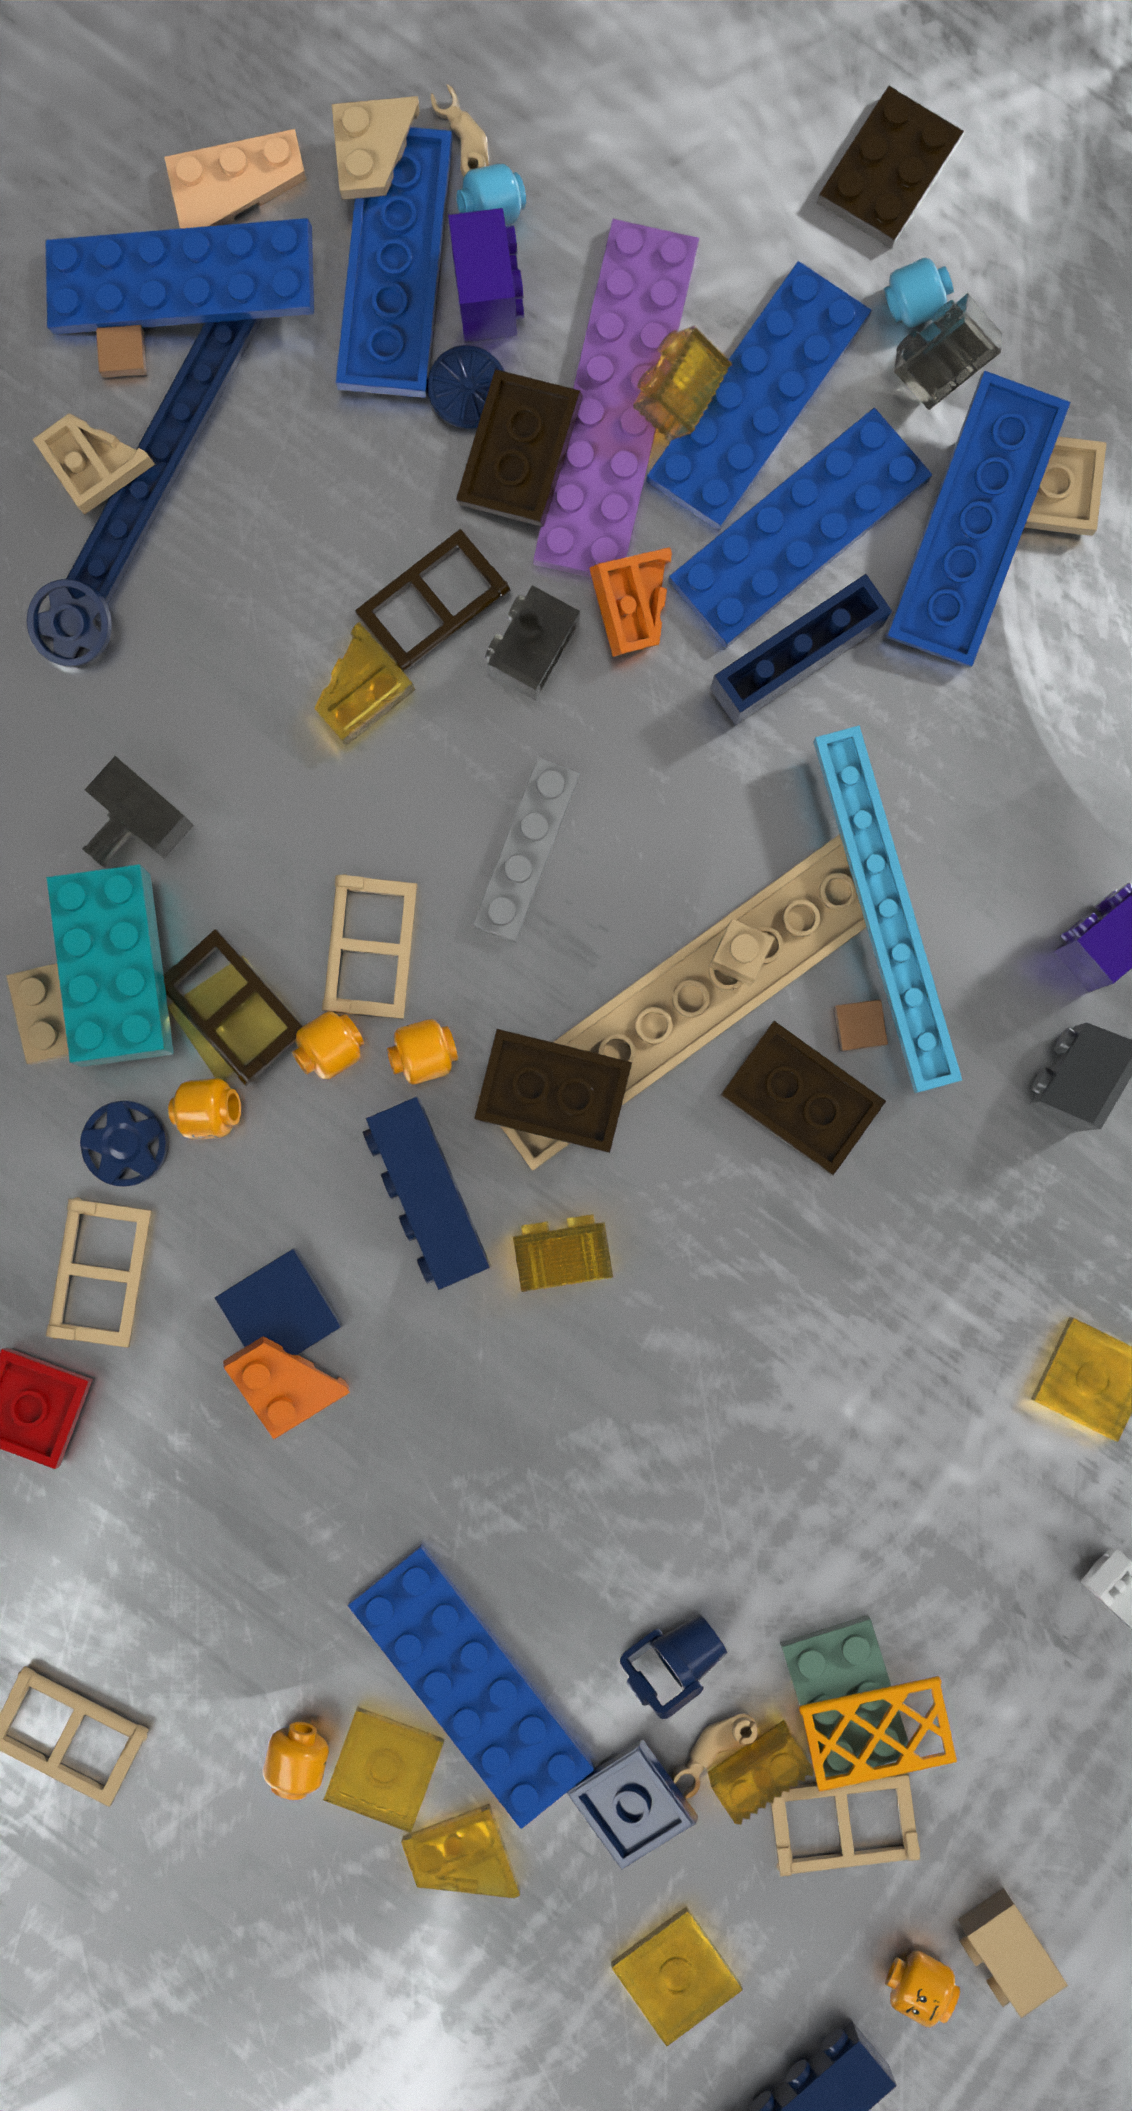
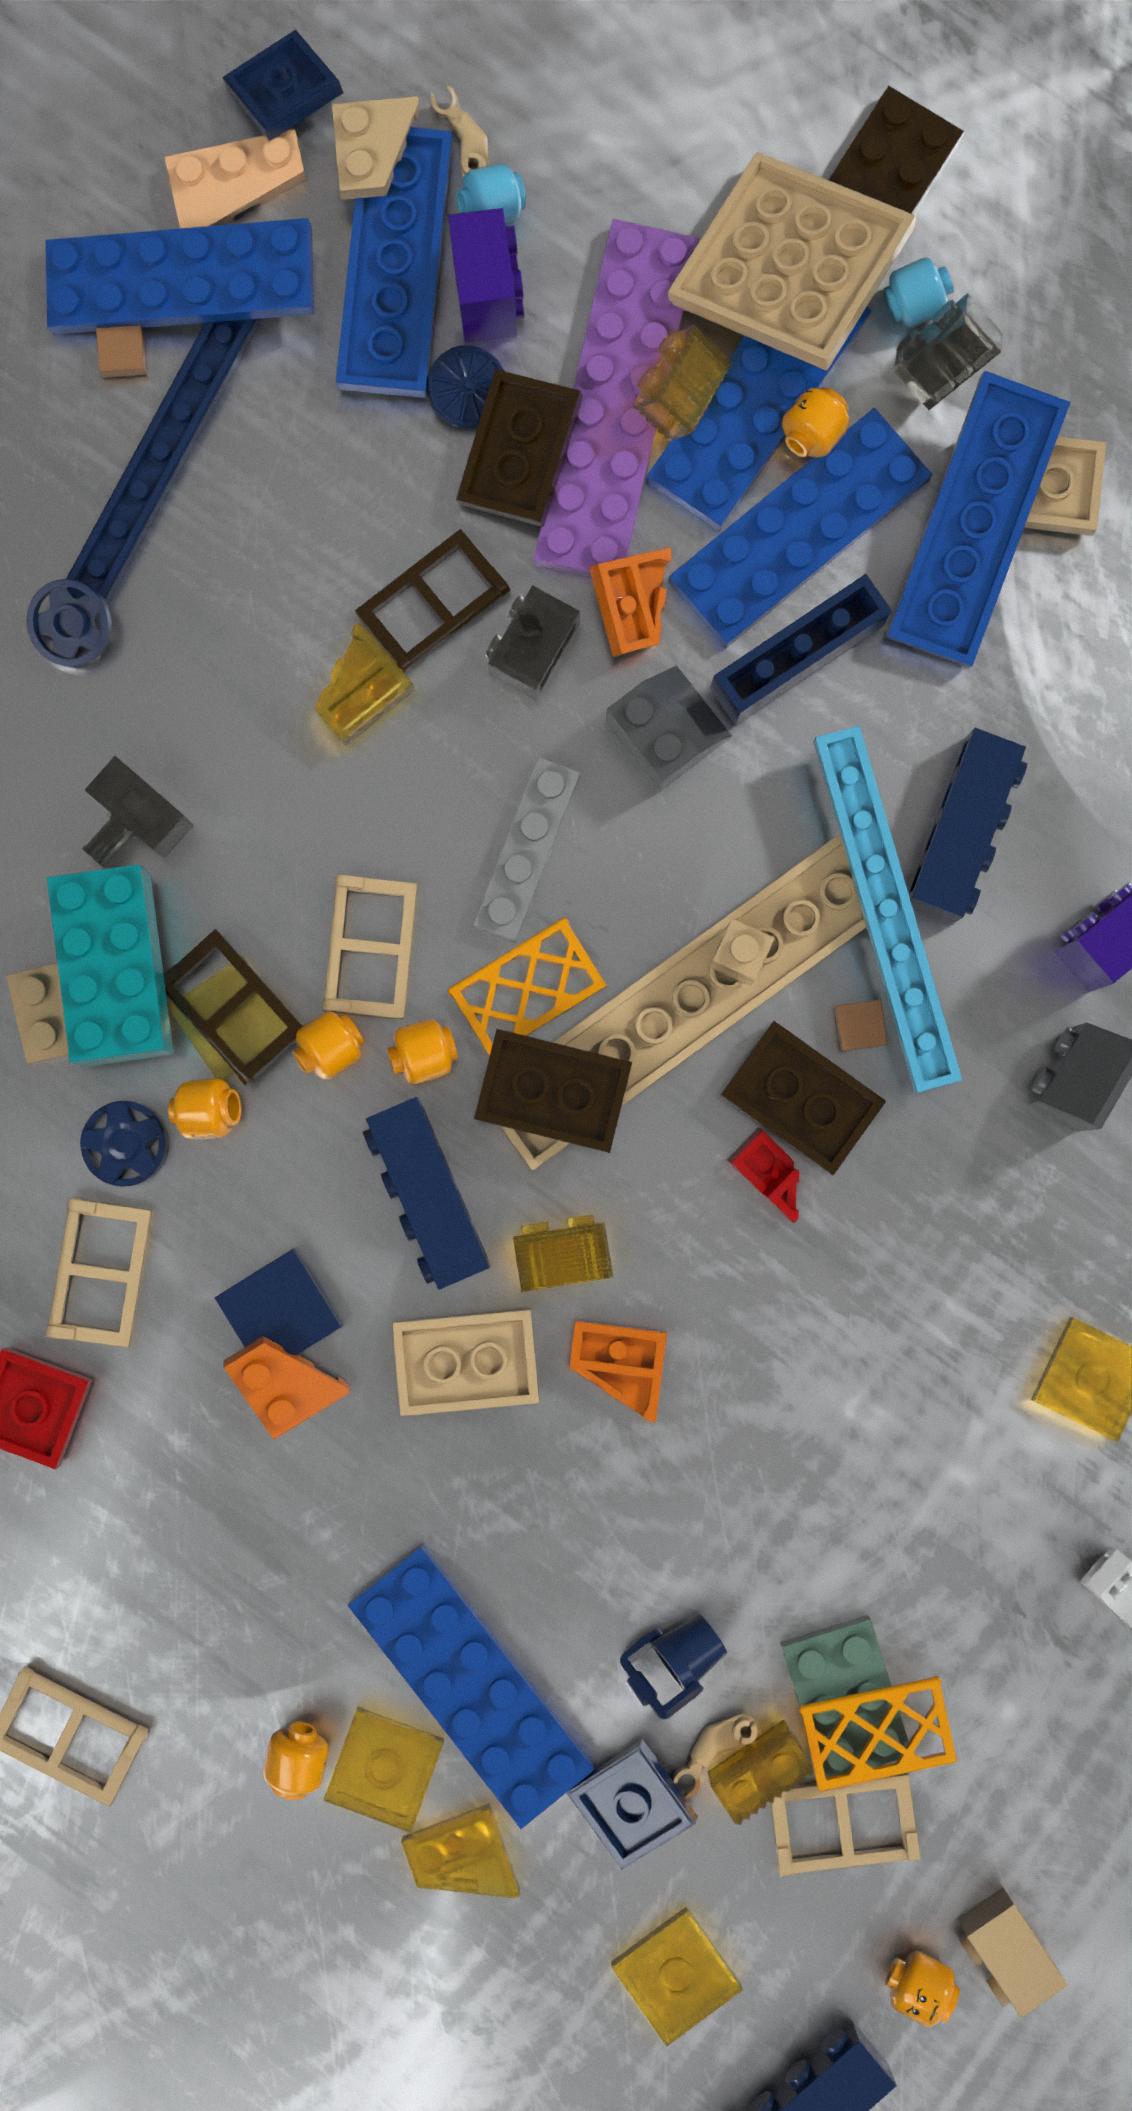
(89, 460): tan wing -> none
(282, 85): none -> dark blue tile
(465, 1362): none -> tan plate
(528, 948): none -> light orange window
(621, 1362): none -> orange wing
(666, 726): none -> dark grey slope
(769, 1171): none -> red slope
(792, 260): none -> tan plate
(815, 422): none -> light orange head
(966, 825): none -> dark blue brick

